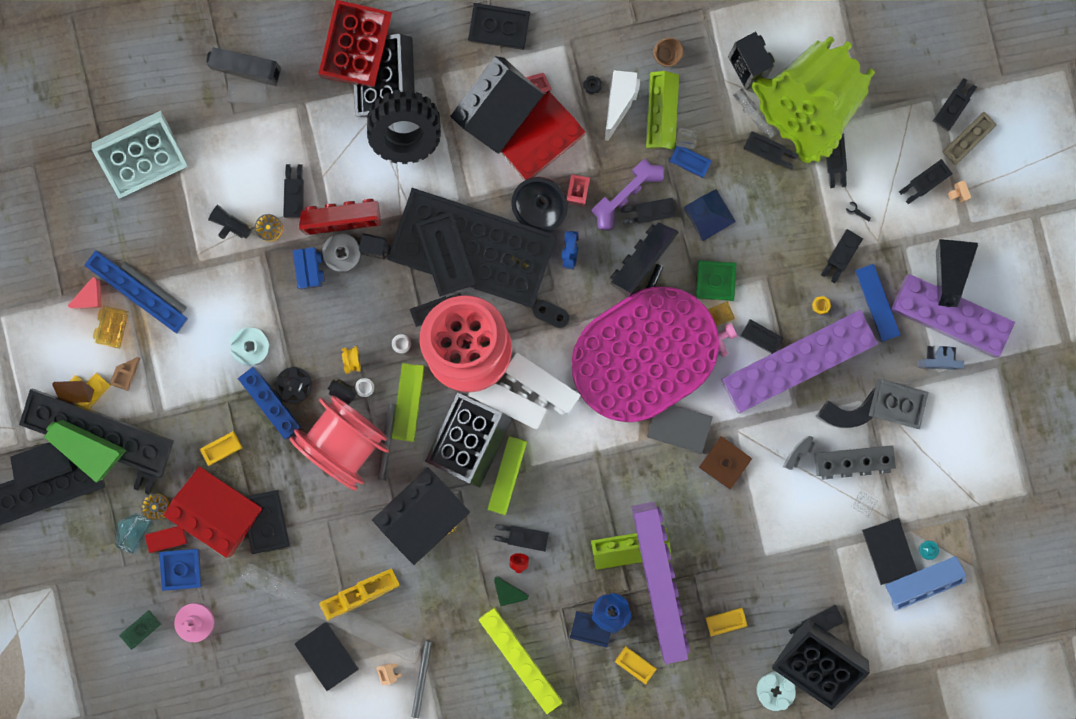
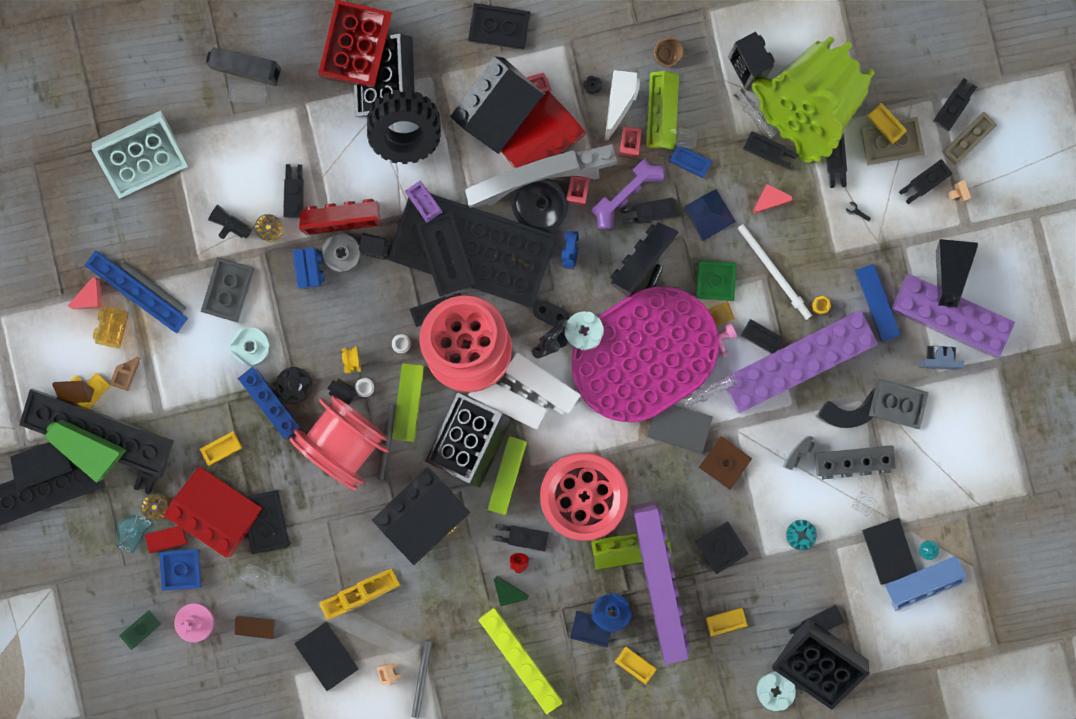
(227, 289): none -> dark grey tile
(254, 627): none -> reddish brown slope
(423, 201): none -> medium lavender plate
(551, 341): none -> black piece
(566, 164): none -> light grey slope
(594, 335): none -> light aqua plate
(594, 525): none -> coral wheel
(630, 142): none -> coral slope
(710, 390): none -> clear pin
(721, 547): none -> black plate
(771, 198): none -> coral slope
(792, 537): none -> teal gear
(797, 301): none -> white bar
(842, 254): black hinge -> none
(880, 150): none -> dark tan plate
(886, 123): none -> yellow tile

